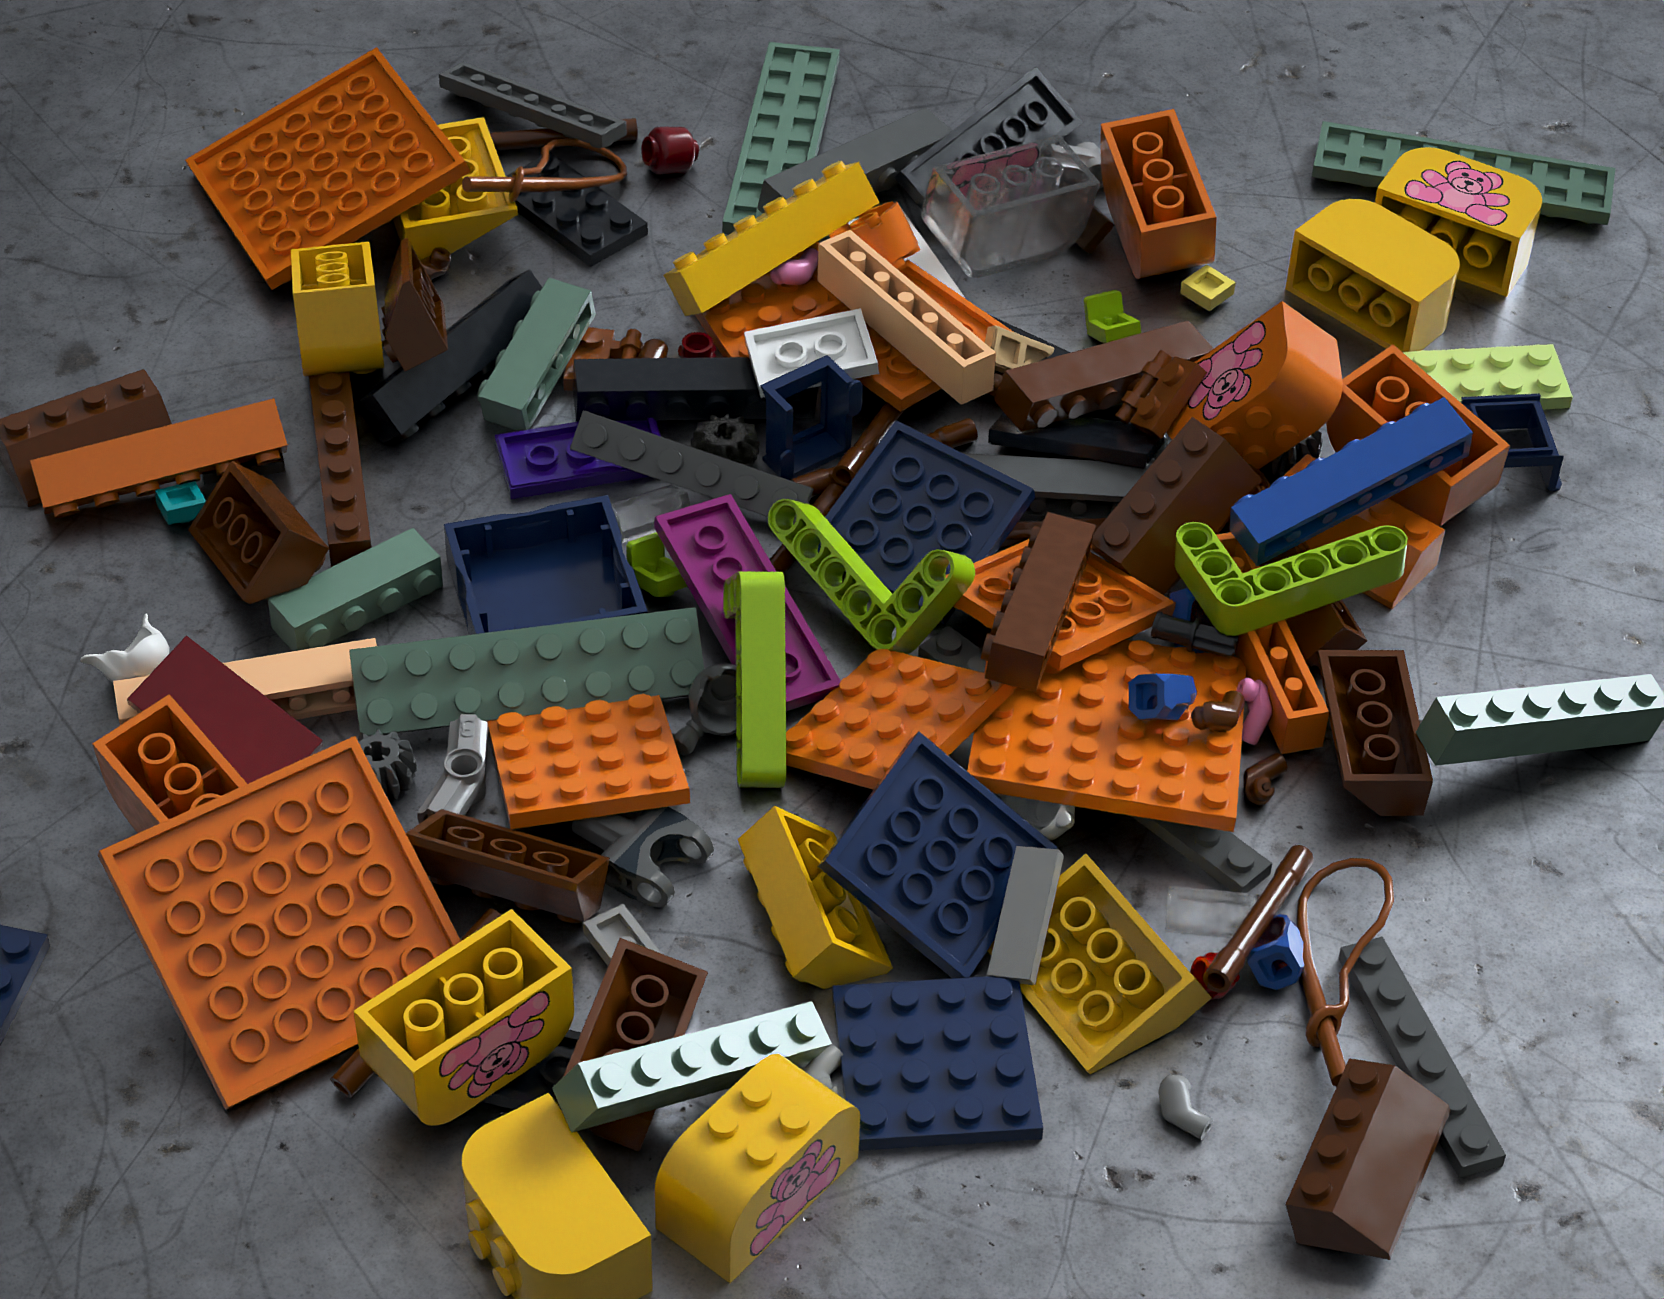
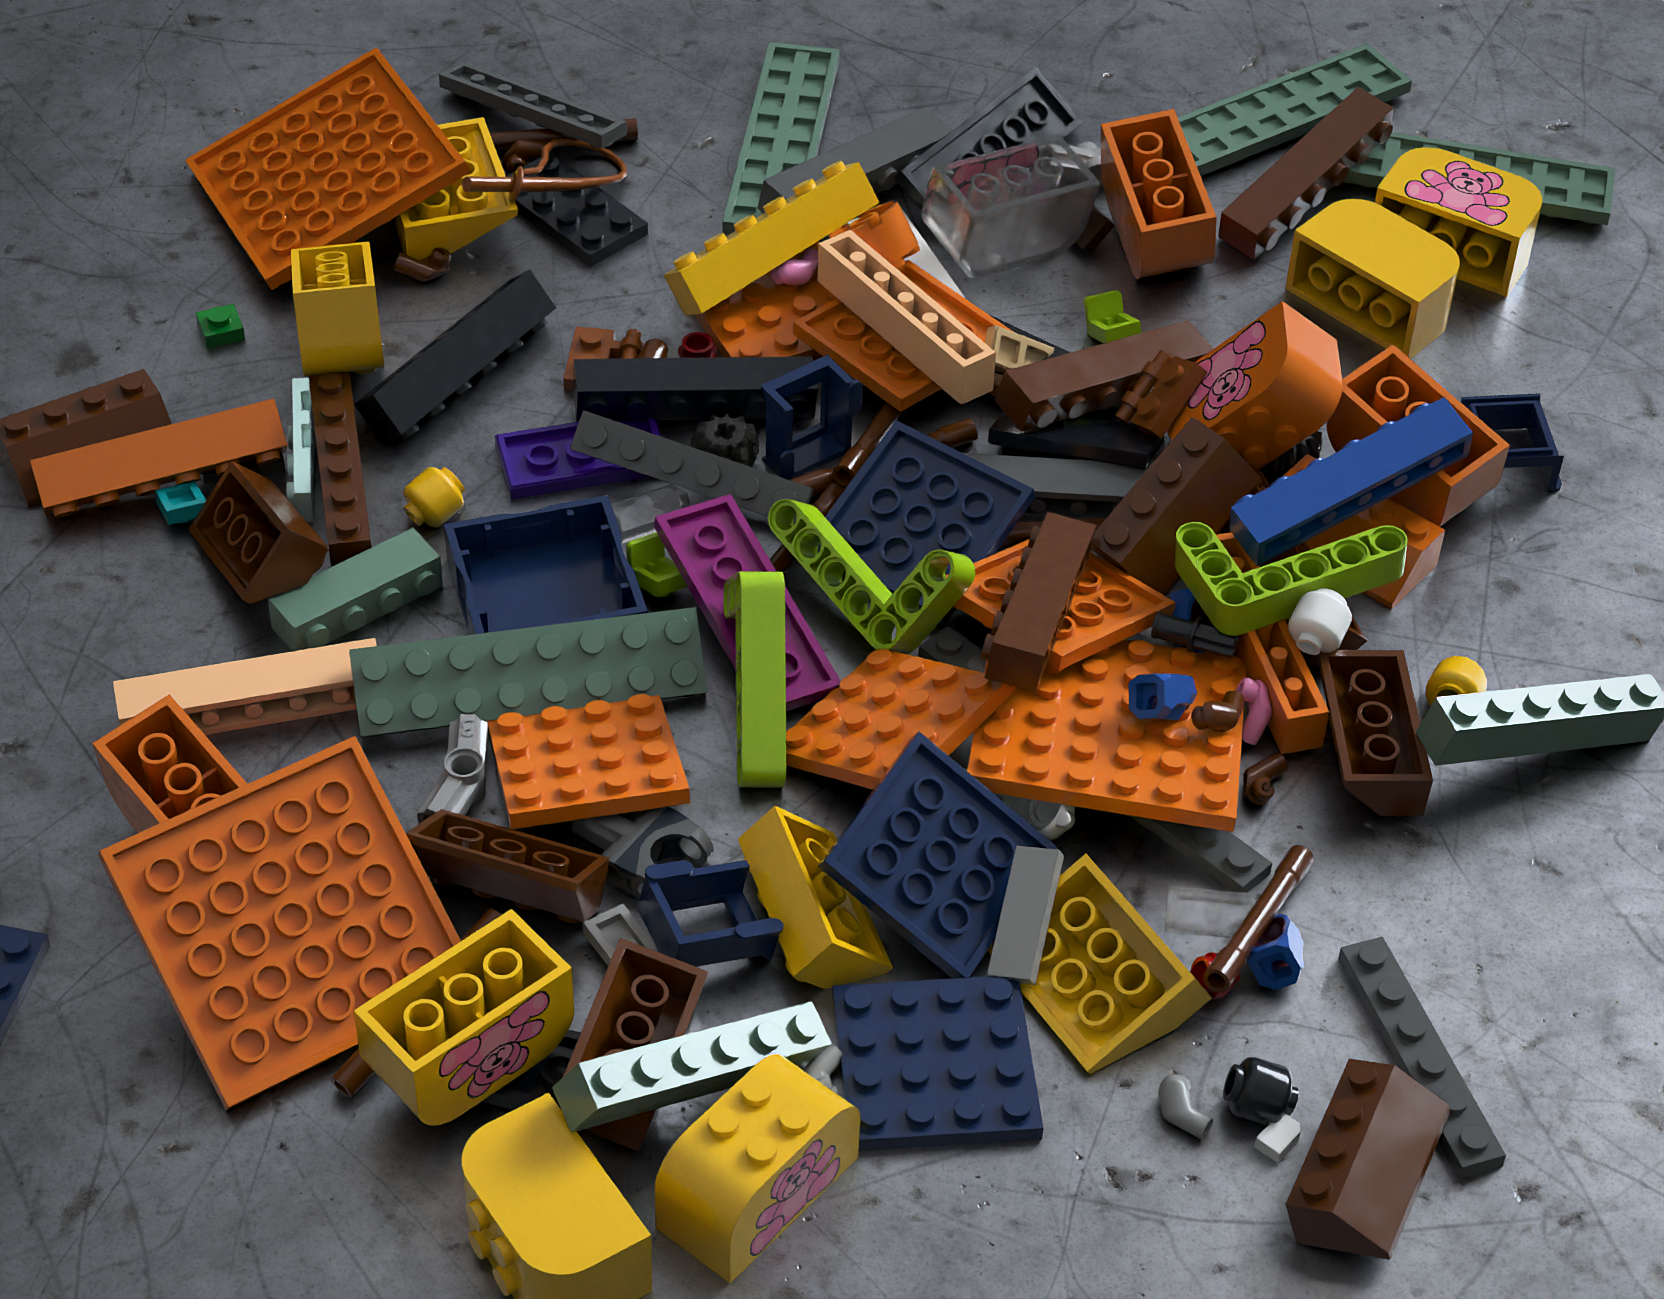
(137, 660): white hair -> none
(220, 326): none -> green plate
(230, 712): dark red tile -> none
(302, 442): none -> light aqua wing
(390, 760): dark grey gear -> none
(412, 312): reddish brown slope -> none
(433, 497): none -> yellow head
(521, 153): none -> reddish brown arm
(536, 355): sand green brick -> none
(669, 150): dark red head -> none
(679, 887): none -> dark blue piece
(711, 706): dark grey hair -> none
(794, 344): white plate -> none
(1207, 287): light yellow plate -> none
(1260, 1091): none -> black head
(1278, 1138): none -> white piece
(1286, 106): none -> sand green plate
(1306, 173): none -> reddish brown brick
(1320, 621): none -> white head
(1325, 1018): dark orange piece -> none
(1455, 677): none -> yellow head
(1498, 372): yellowish green plate -> none

